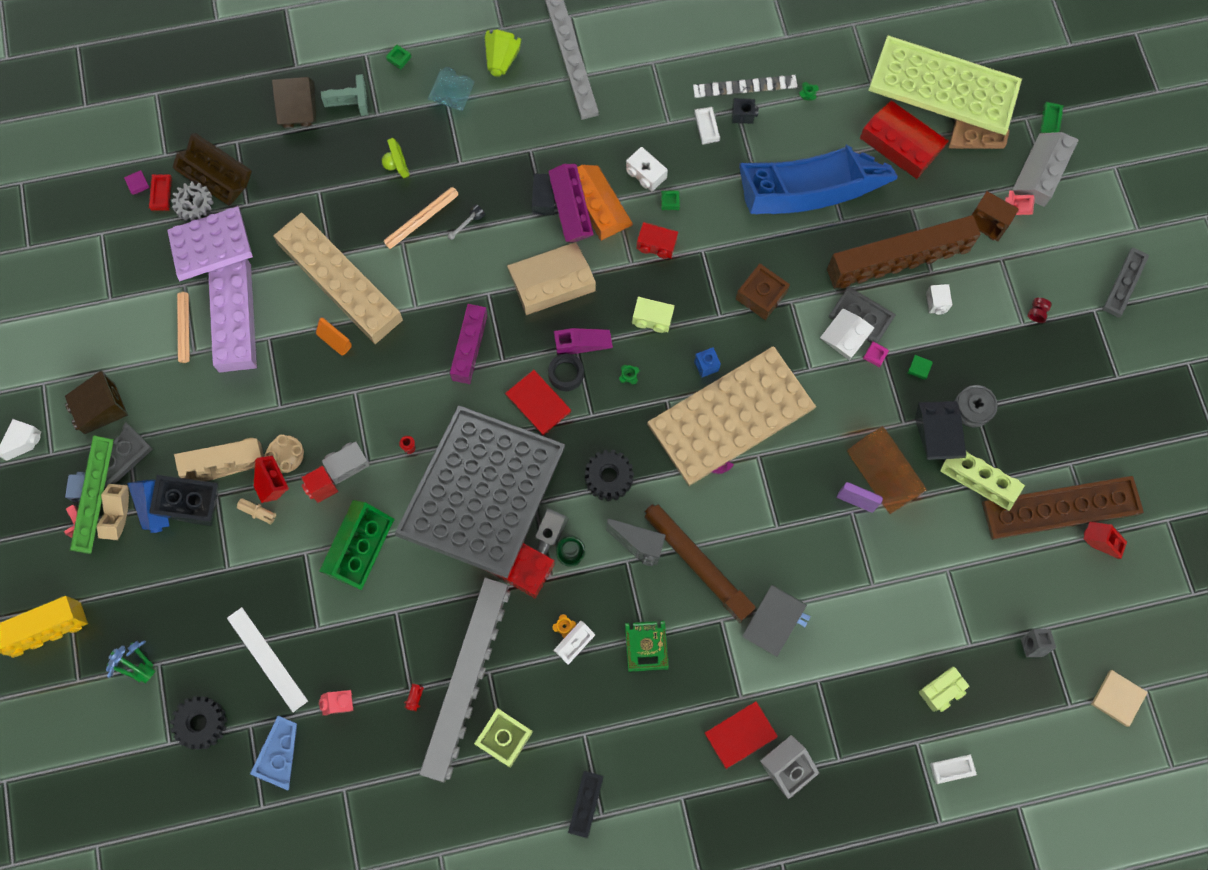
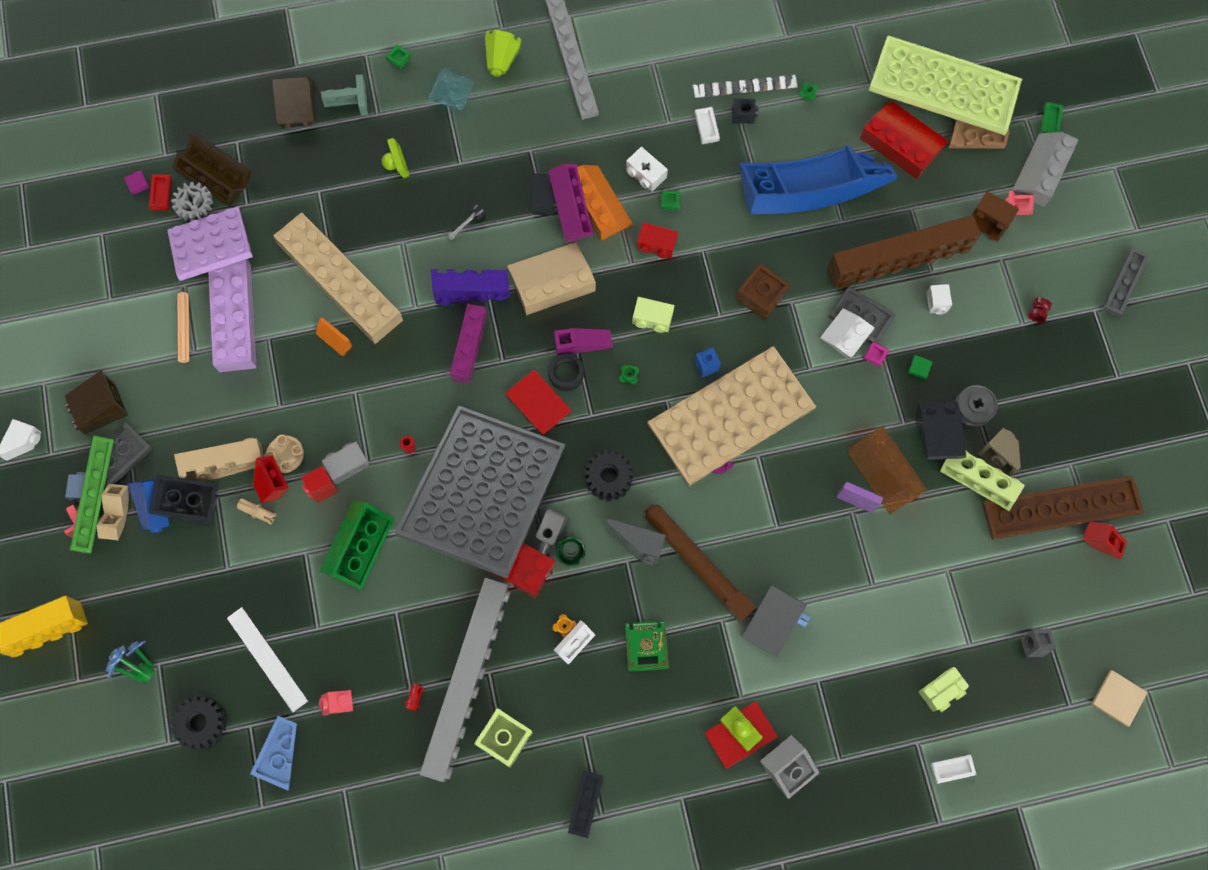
(421, 217): light nougat axle -> none
(469, 286): none -> dark purple wedge
(741, 728): none -> lime tile
(1002, 452): none -> dark tan slope

